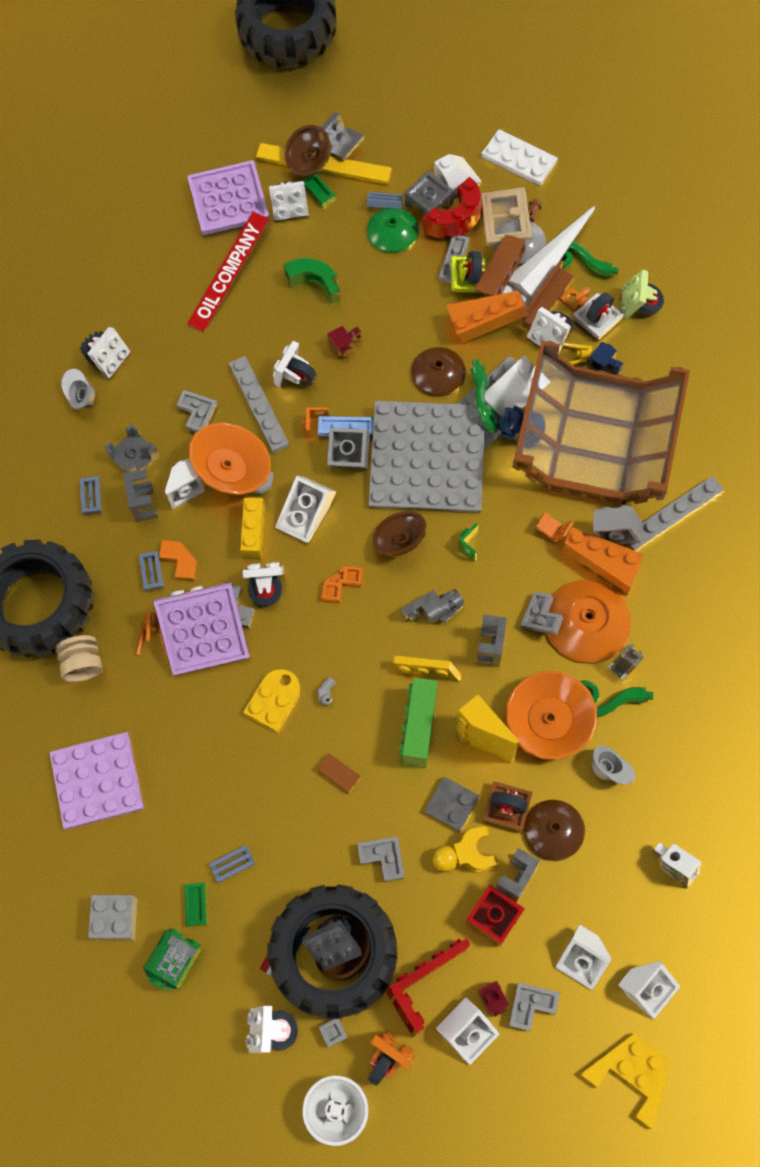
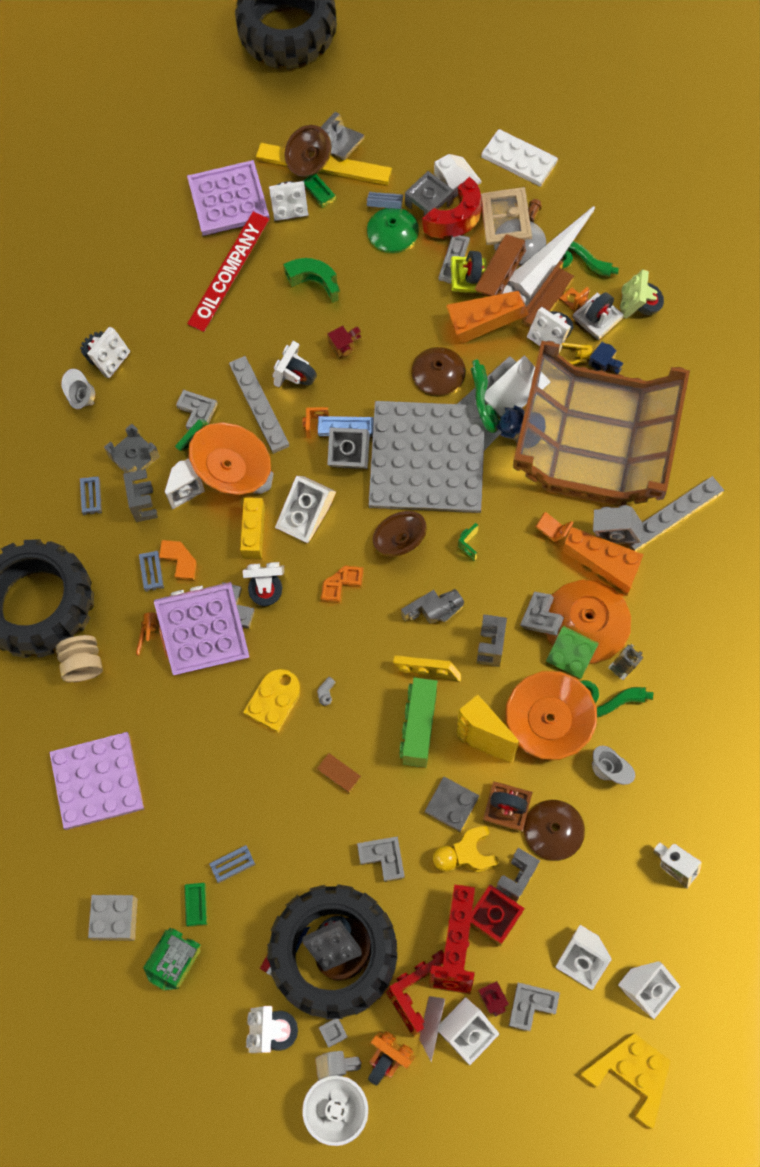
(183, 444): none -> green tile
(335, 1064): none -> light grey beam
(431, 1026): none -> white sticker
(452, 973): none -> red bracket
(572, 652): none -> bright green plate

